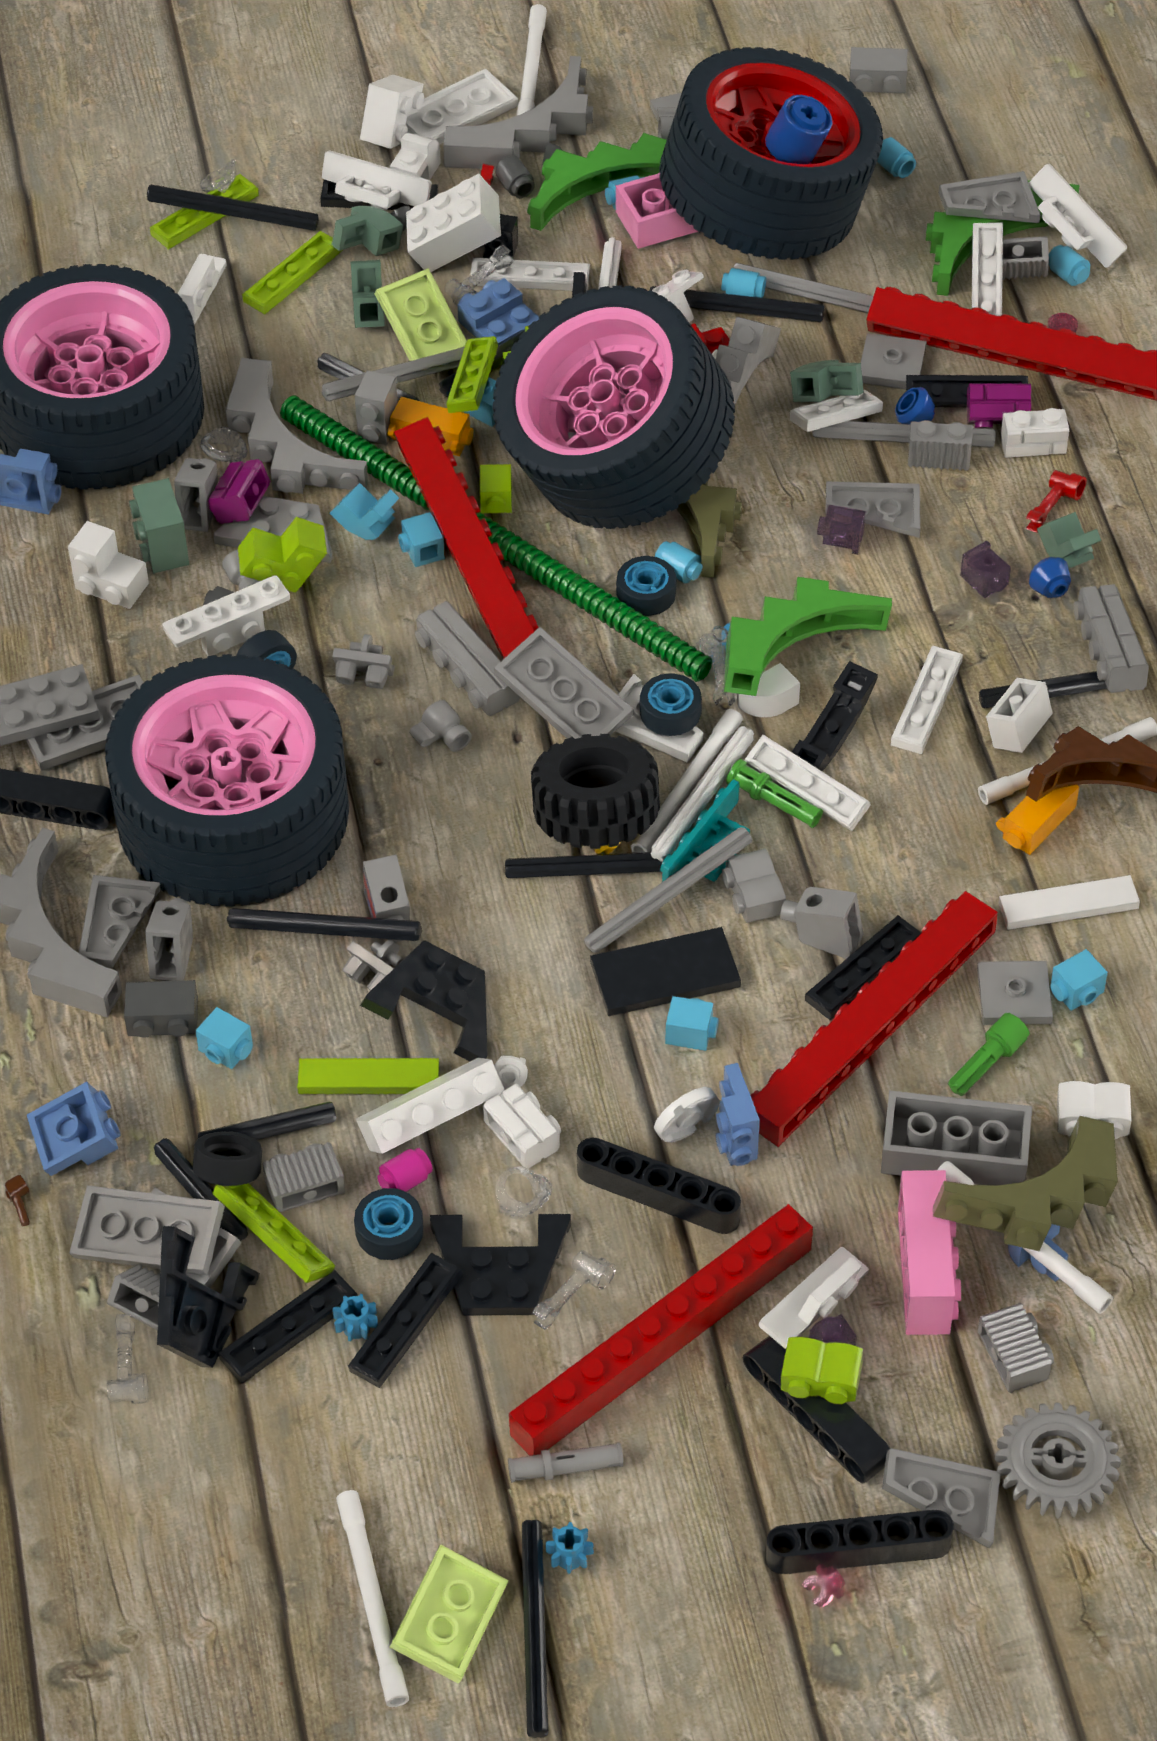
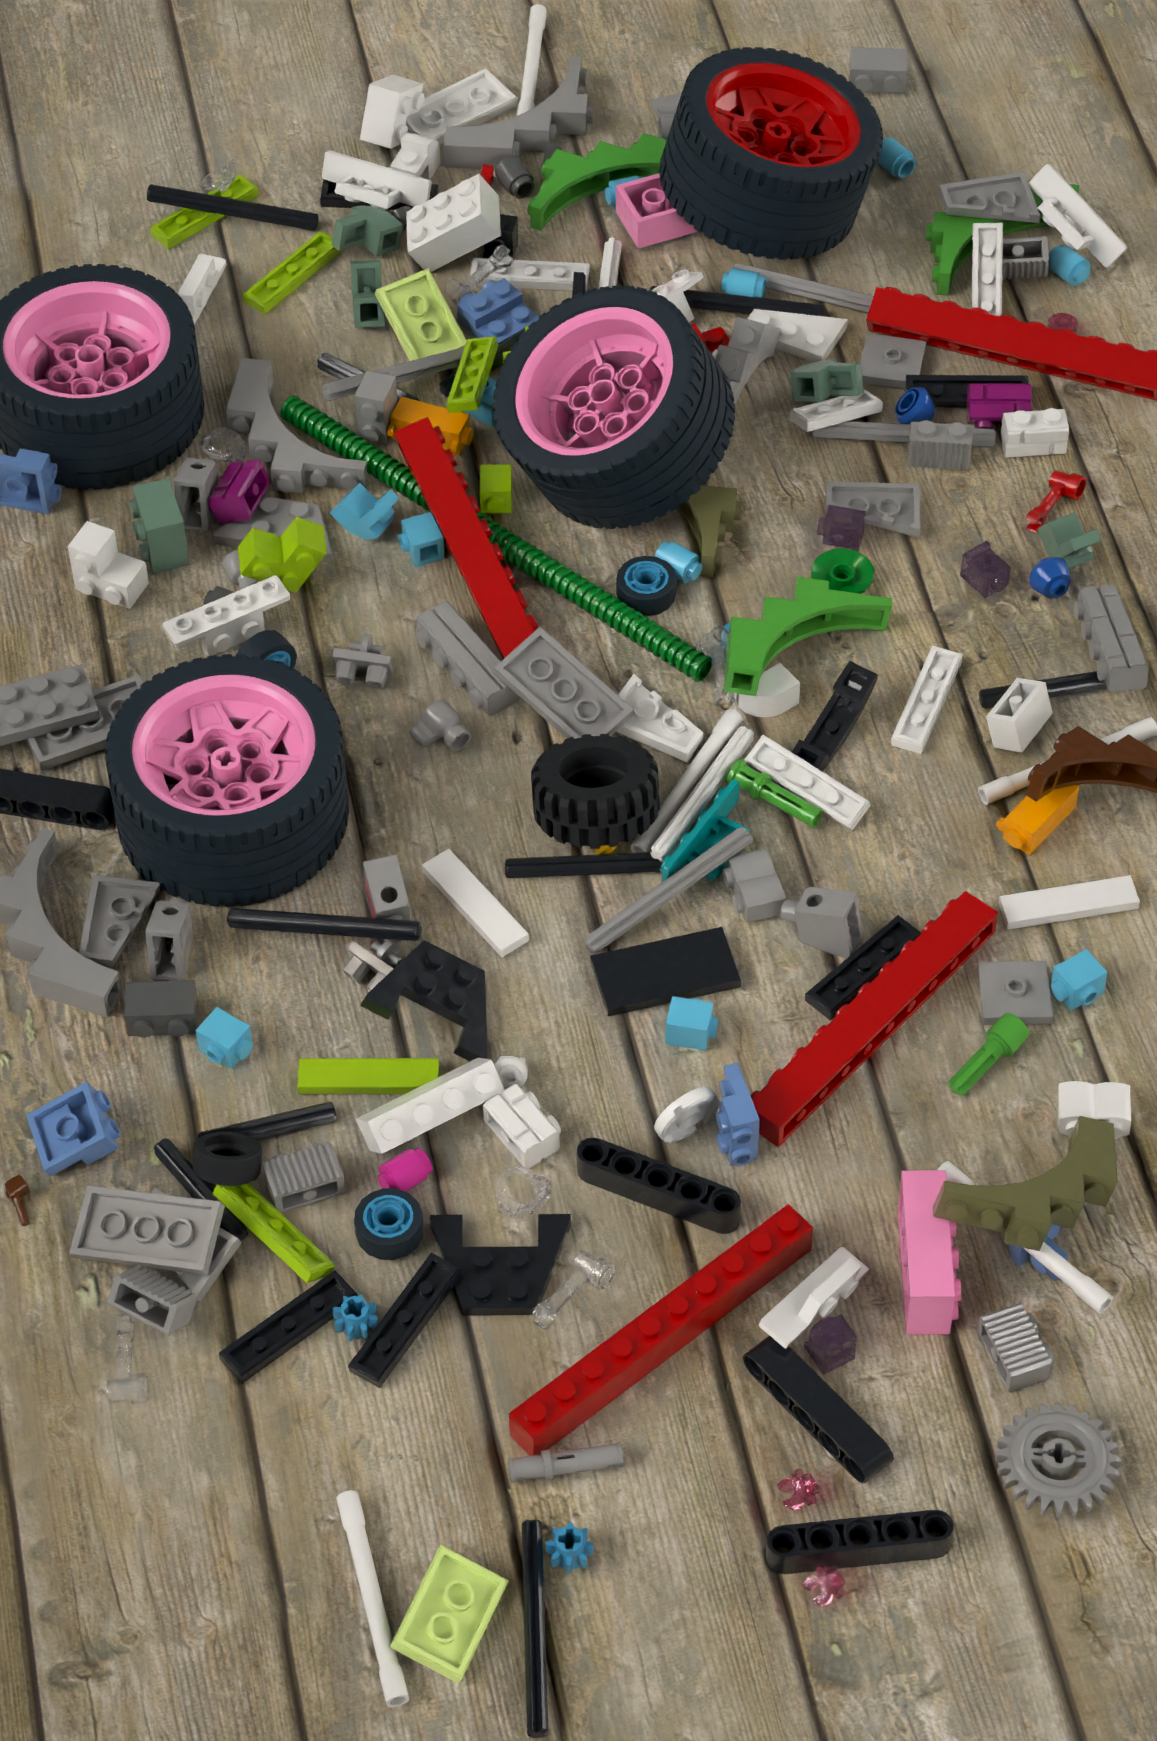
(191, 1315): black wing -> none
(475, 903): none -> white tile
(670, 704): black wheel -> none
(798, 130): blue piece -> none
(803, 334): none -> white wing
(804, 1489): none -> clear pink plate
(821, 1369): lime brick -> none
(844, 570): none -> green dish
(958, 1489): light grey wing -> none
(976, 1136): light grey brick -> none

